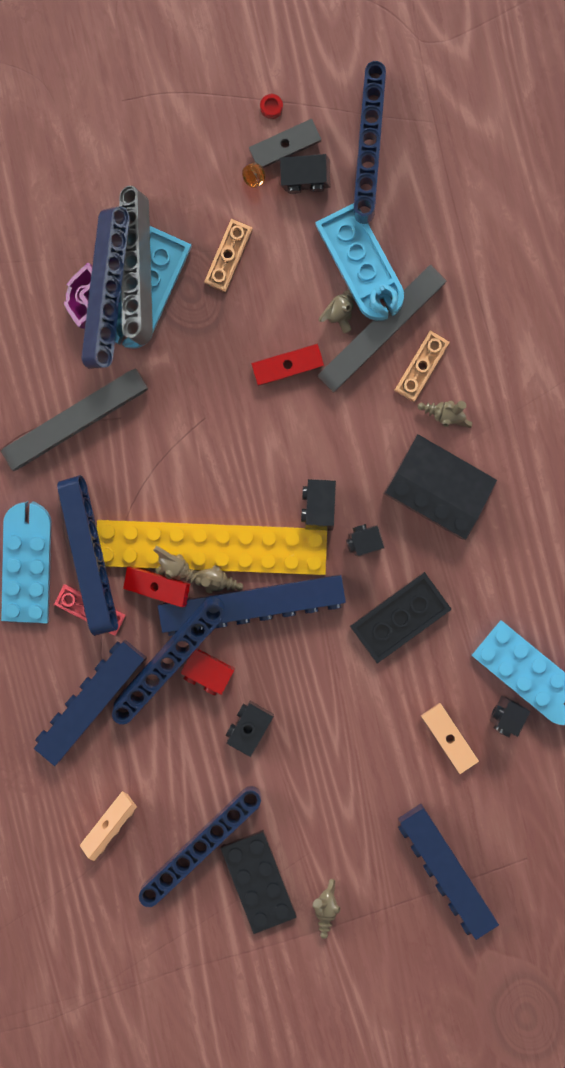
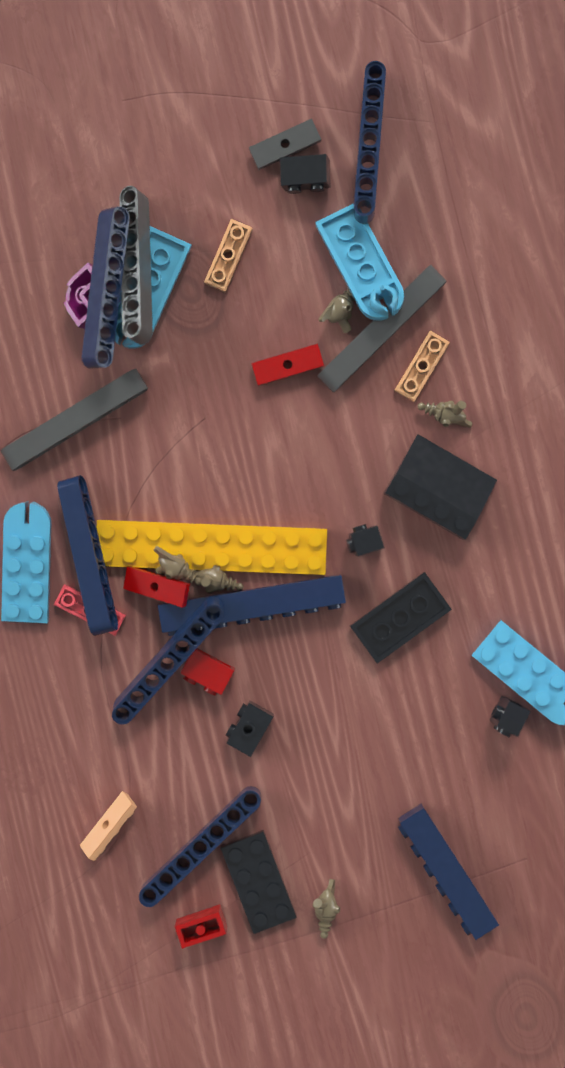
(90, 702): dark blue brick -> none
(201, 926): none -> red brick
(253, 175): clear orange tile -> none
(271, 106): red tile -> none
(319, 504): black brick -> none
(457, 748): light nougat tile -> none

